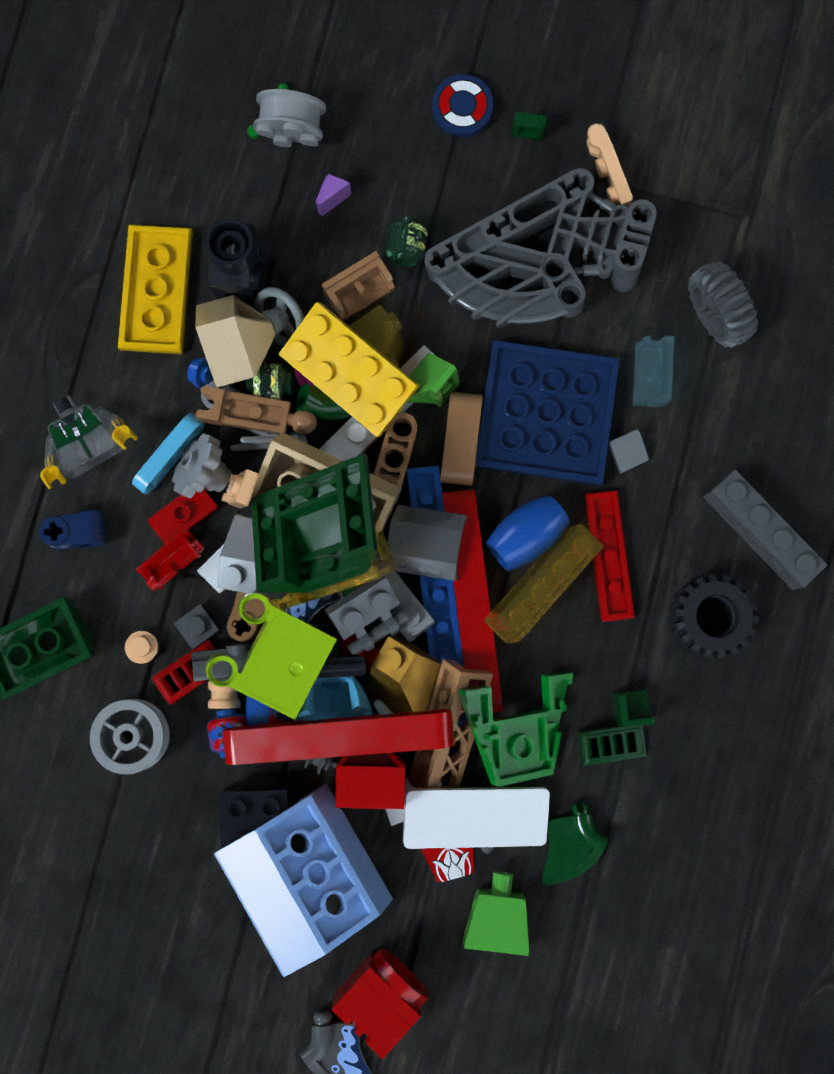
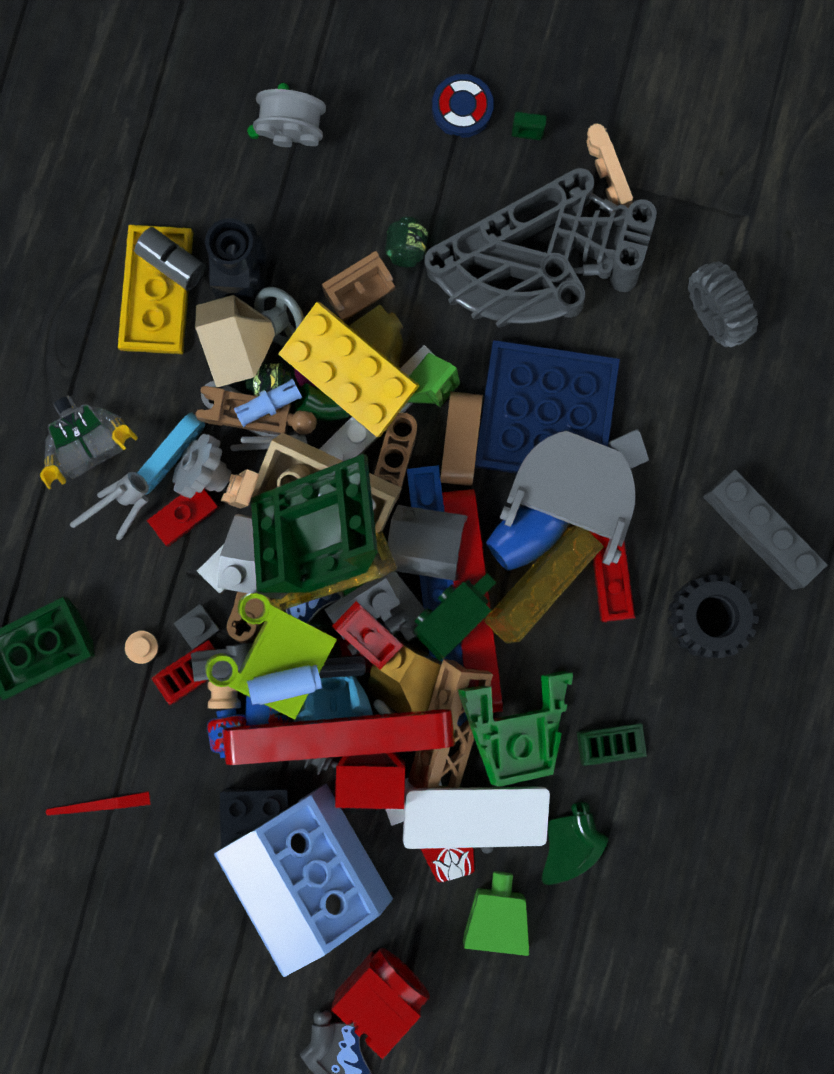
(79, 530): dark blue piece -> none
(110, 741): light grey wheel -> none
(114, 803): none -> red sticker
(126, 491): none -> light grey plant
(169, 258): none -> dark grey pin
(169, 559): red hinge -> none
(199, 372): blue plate -> none
(267, 402): none -> light blue pin
(284, 684): none -> light blue piece
(332, 194): medium lavender slope -> none
(367, 635): none -> red plate
(455, 617): none -> dark green hinge
(578, 485): none -> light grey piece
(632, 709): dark green panel -> none
(653, 372): clear light blue hinge -> none

